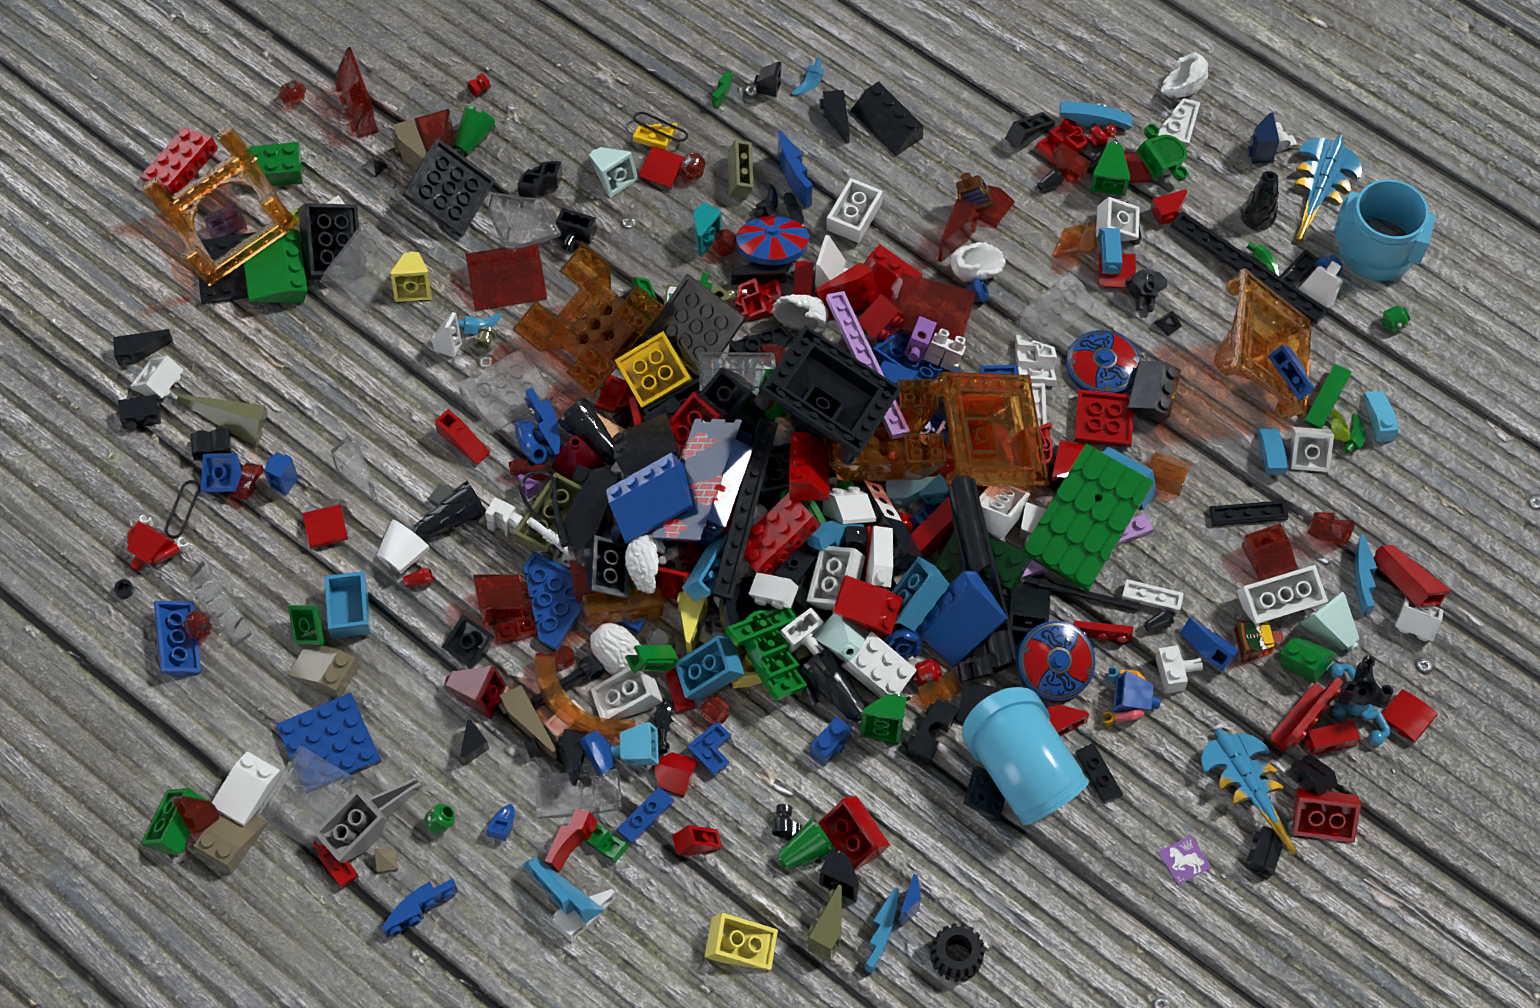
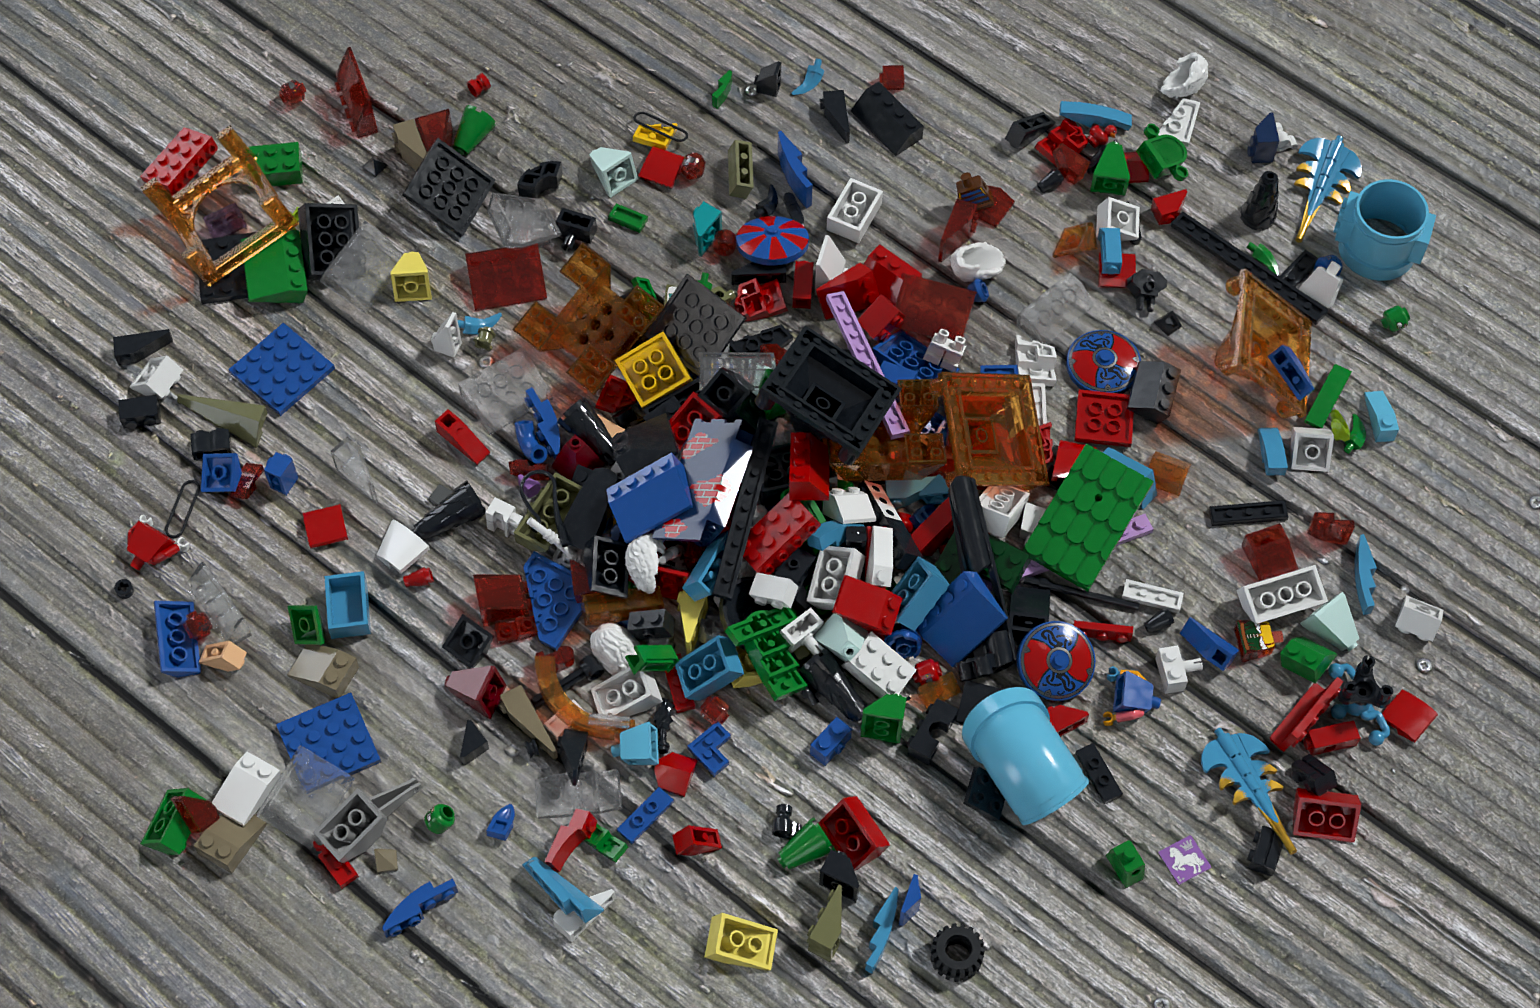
(223, 656): none -> light nougat slope
(281, 369): none -> blue plate
(598, 751): blue slope -> none
(608, 720): none -> clear pin
(627, 218): none -> green tile
(636, 410): red tile -> none
(651, 624): none -> black brick
(801, 310): white hair -> none
(892, 77): none -> clear red brick
(916, 346): medium lavender torso -> none
(1125, 861): none -> green torso
(1410, 577): red slope -> none

